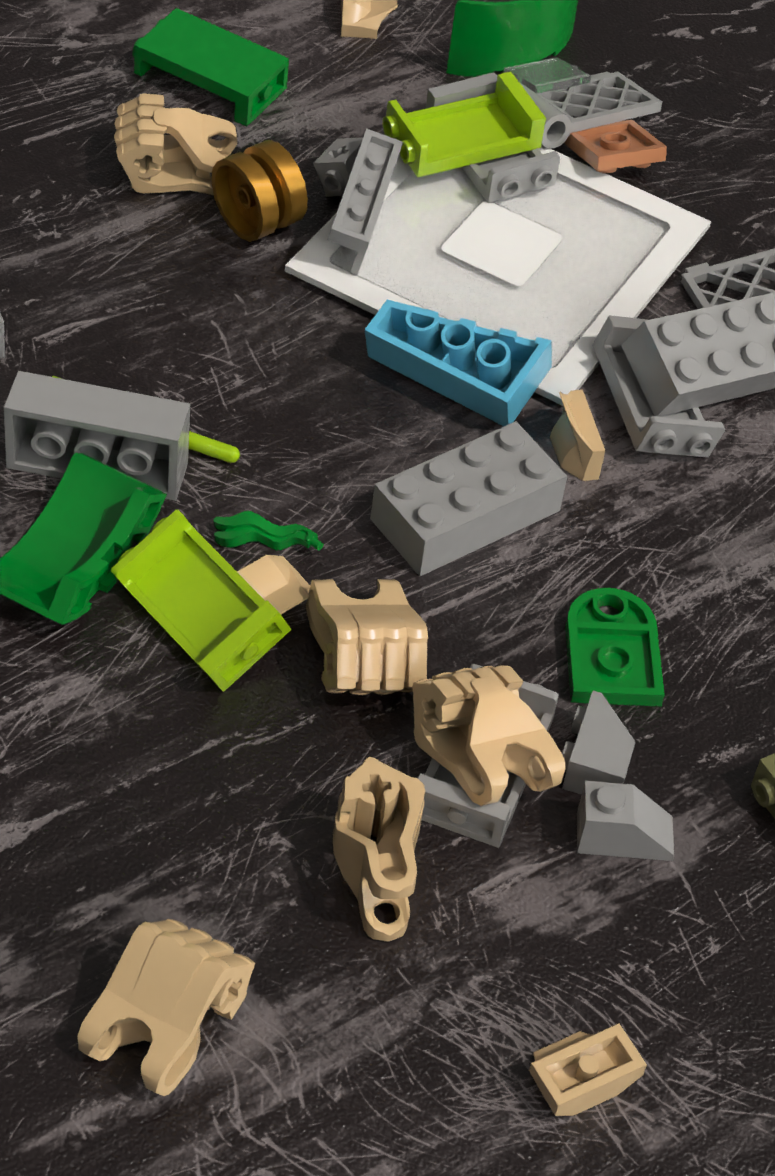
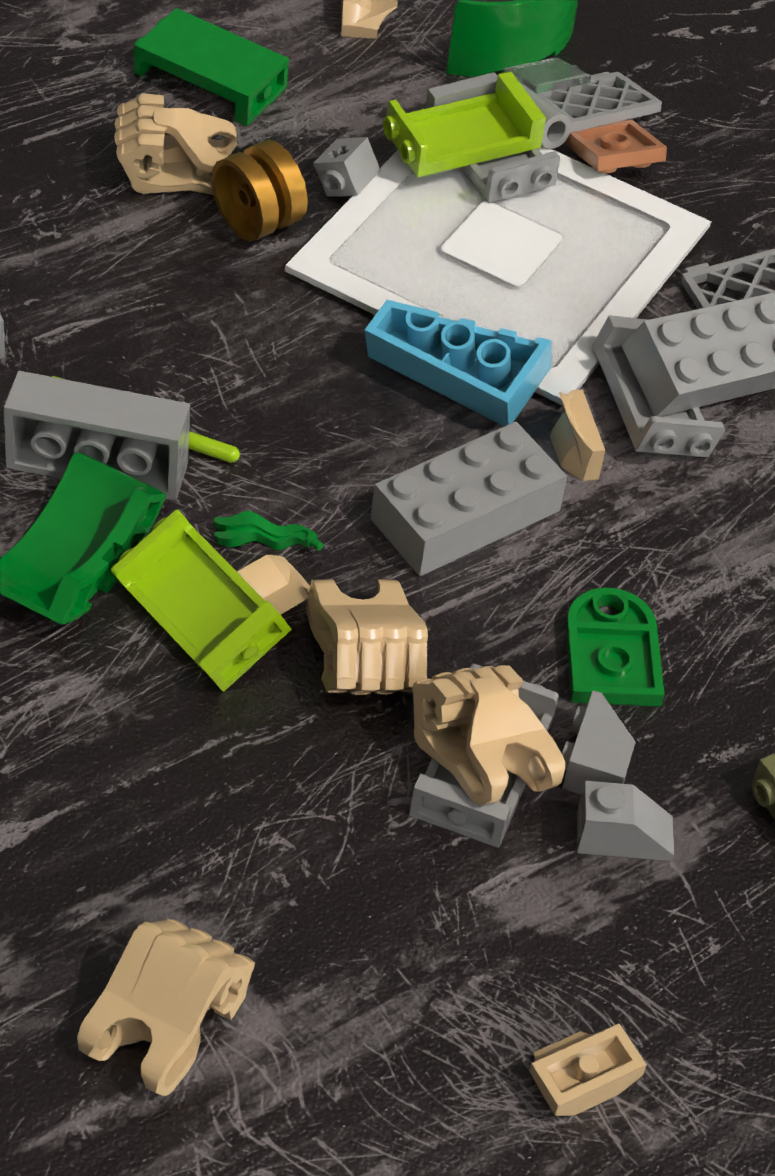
(365, 194): light grey panel -> none
(383, 871): tan piece -> none

